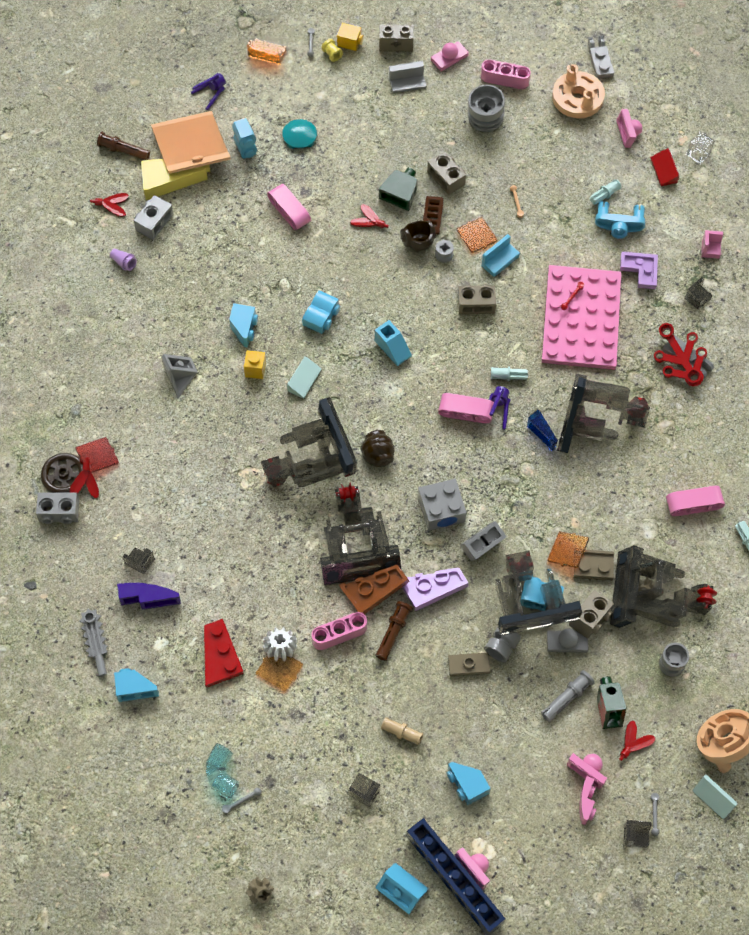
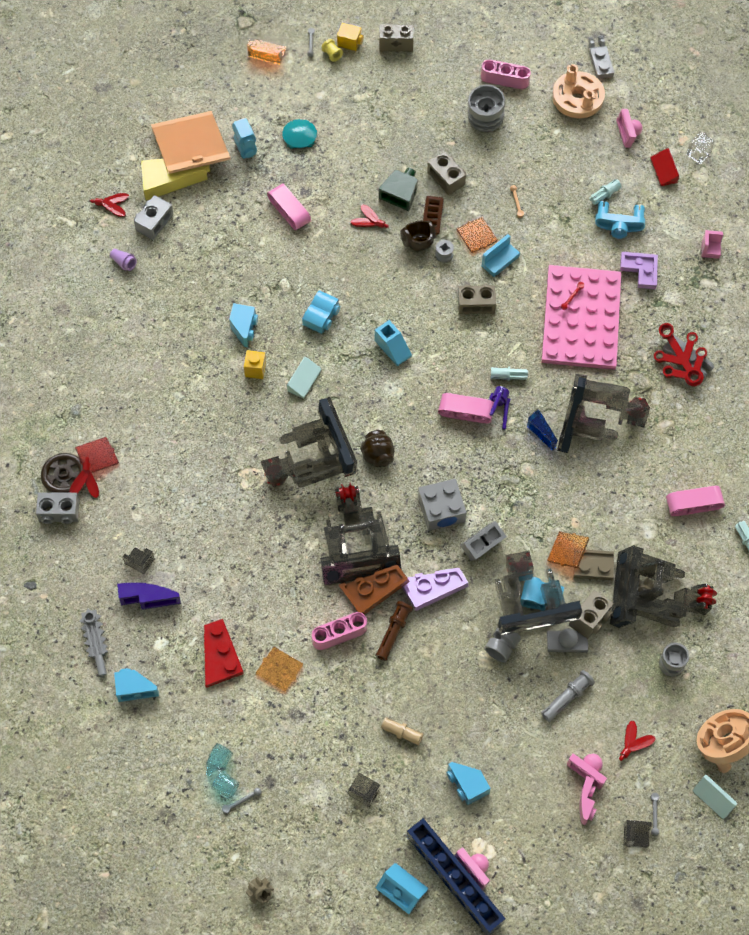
(116, 144): reddish brown pin -> none
(179, 371): light grey slope -> none
(215, 83): dark purple plant -> none
(279, 644): white gear -> none
(407, 77): light grey panel -> none
(450, 54): bright pink tile -> none
(468, 664): dark tan plate -> none
(611, 703): torso -> none
(697, 295): clear smoke panel -> none

